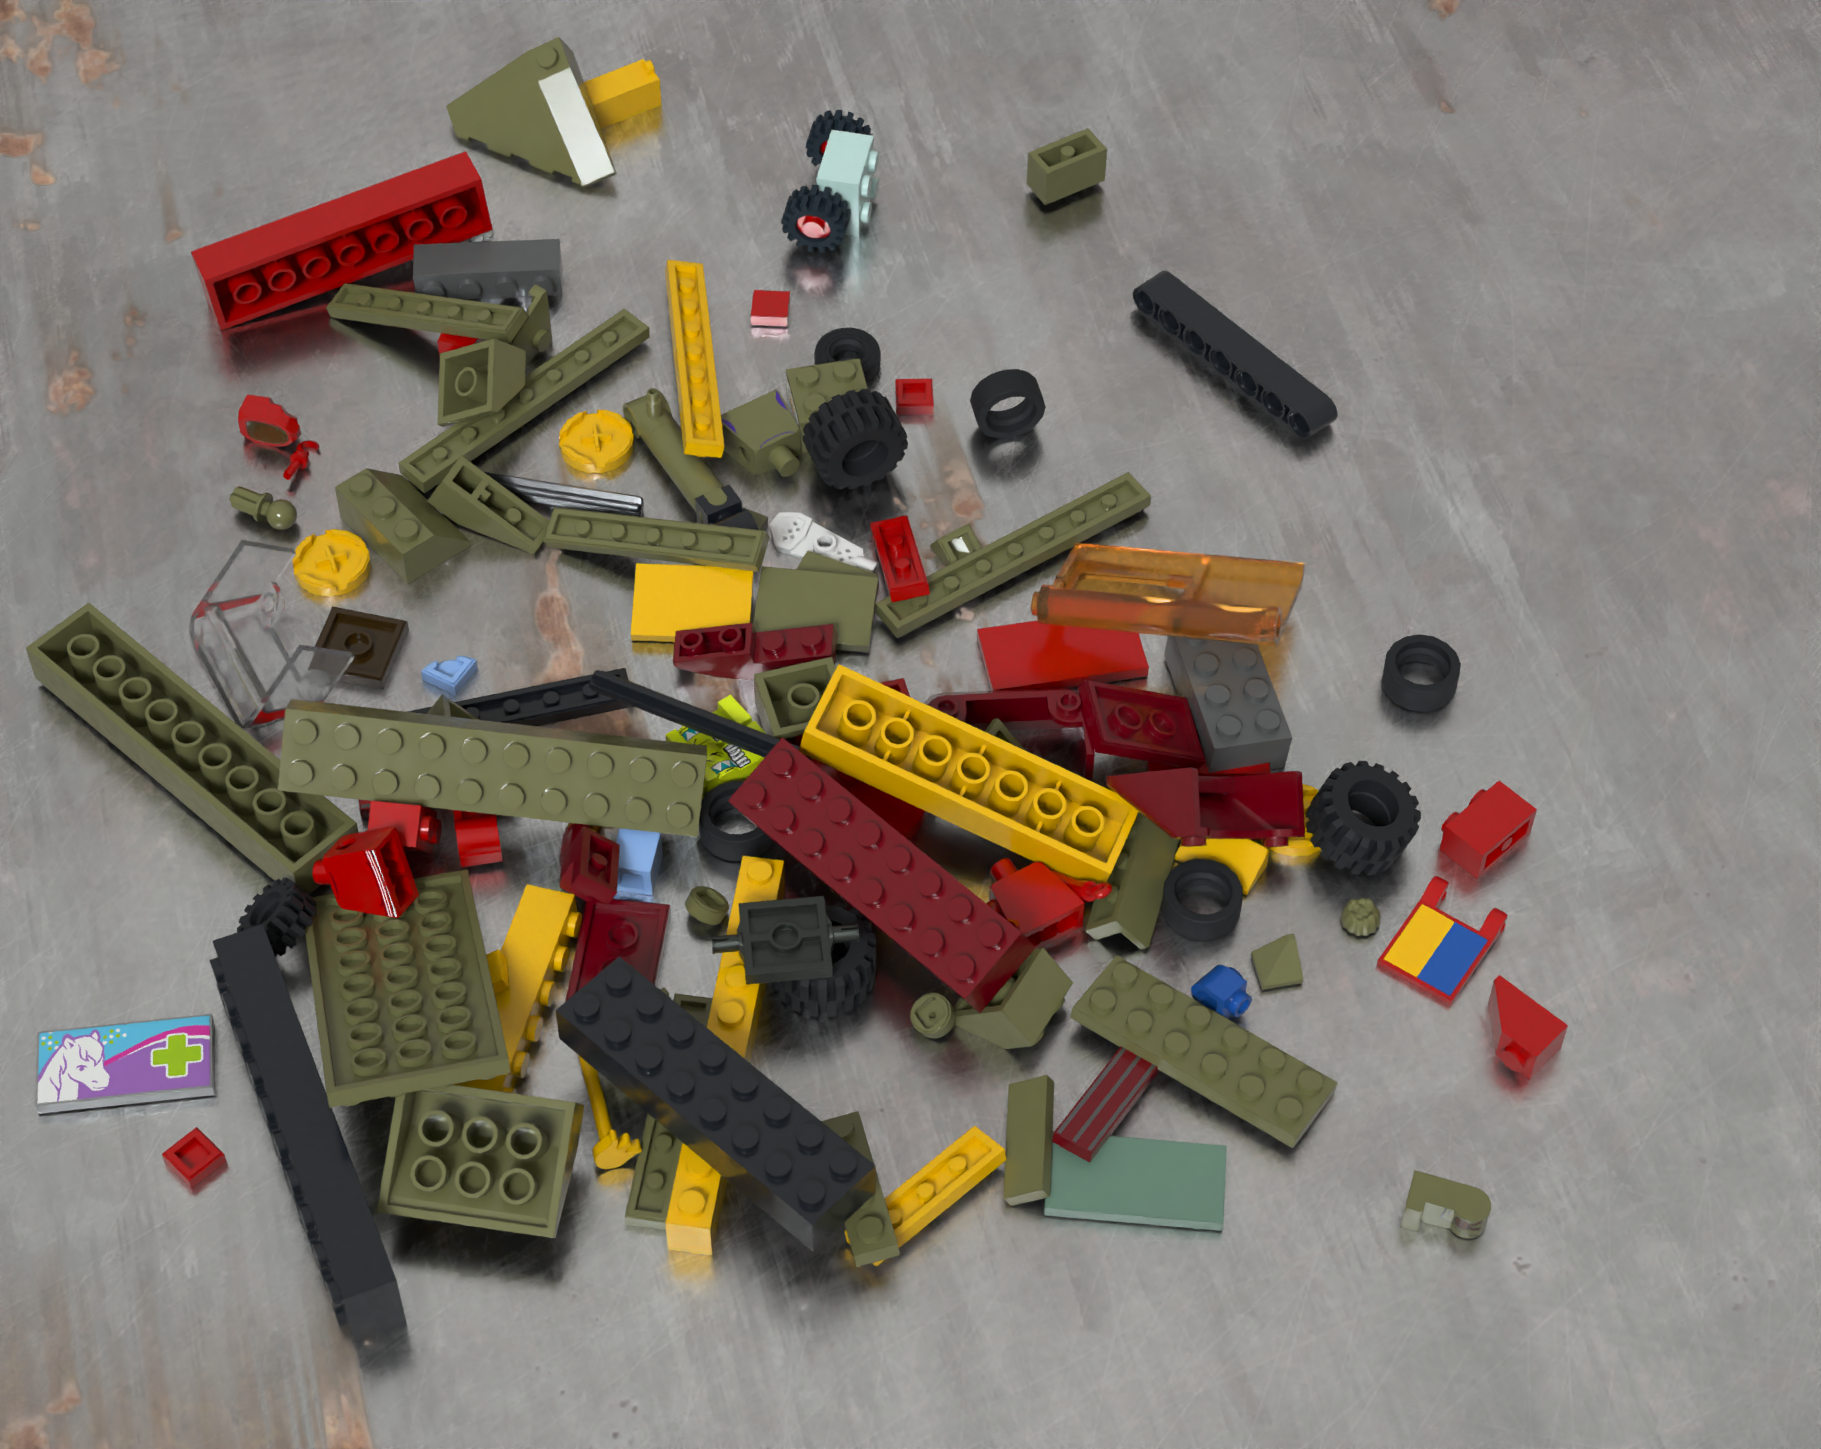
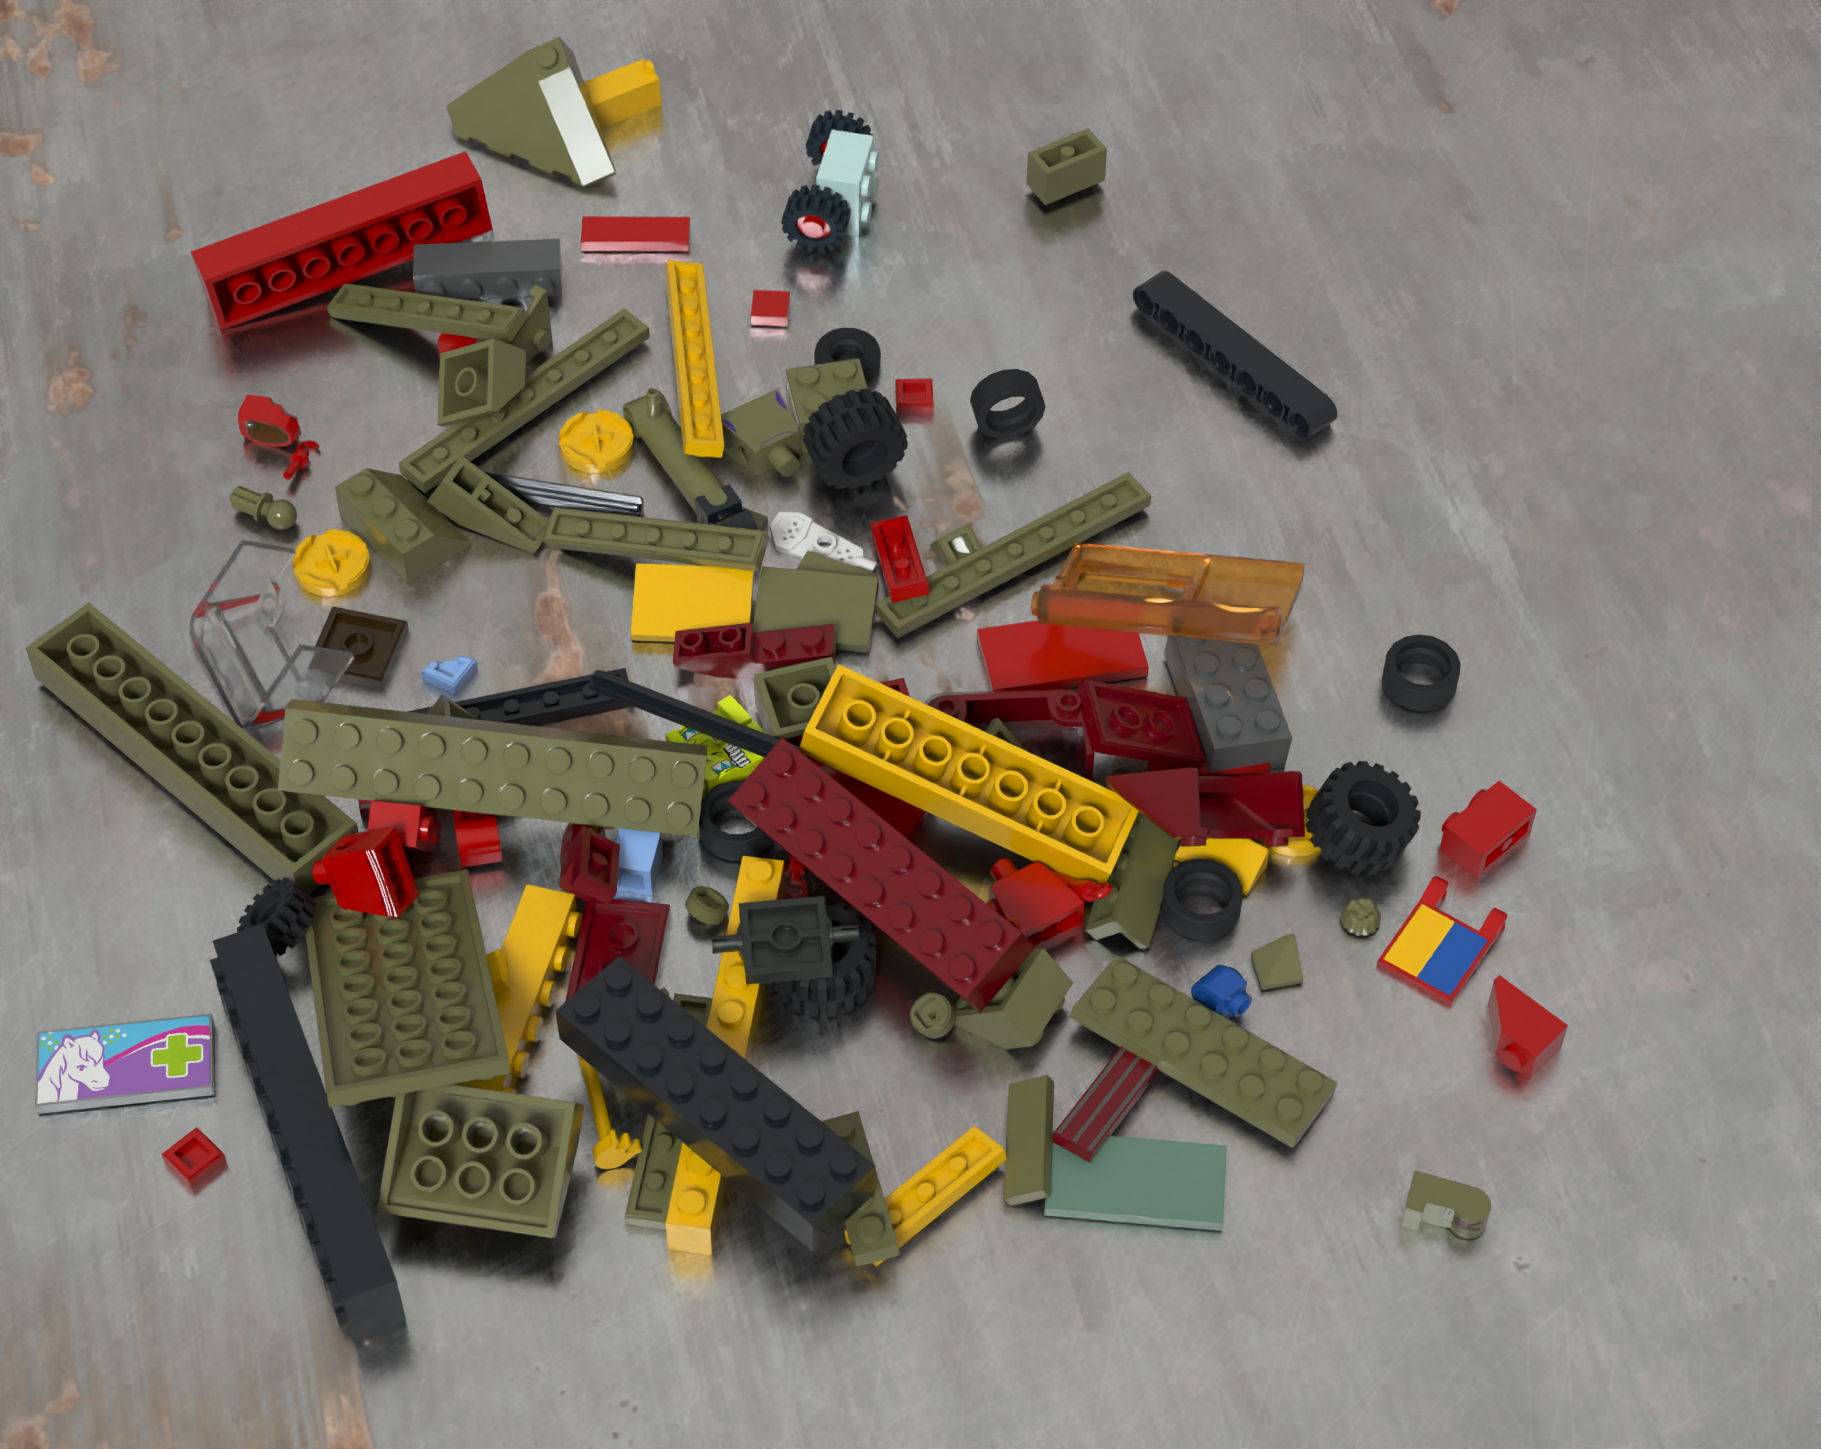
(635, 233): none -> red tile
(795, 871): none -> red hand

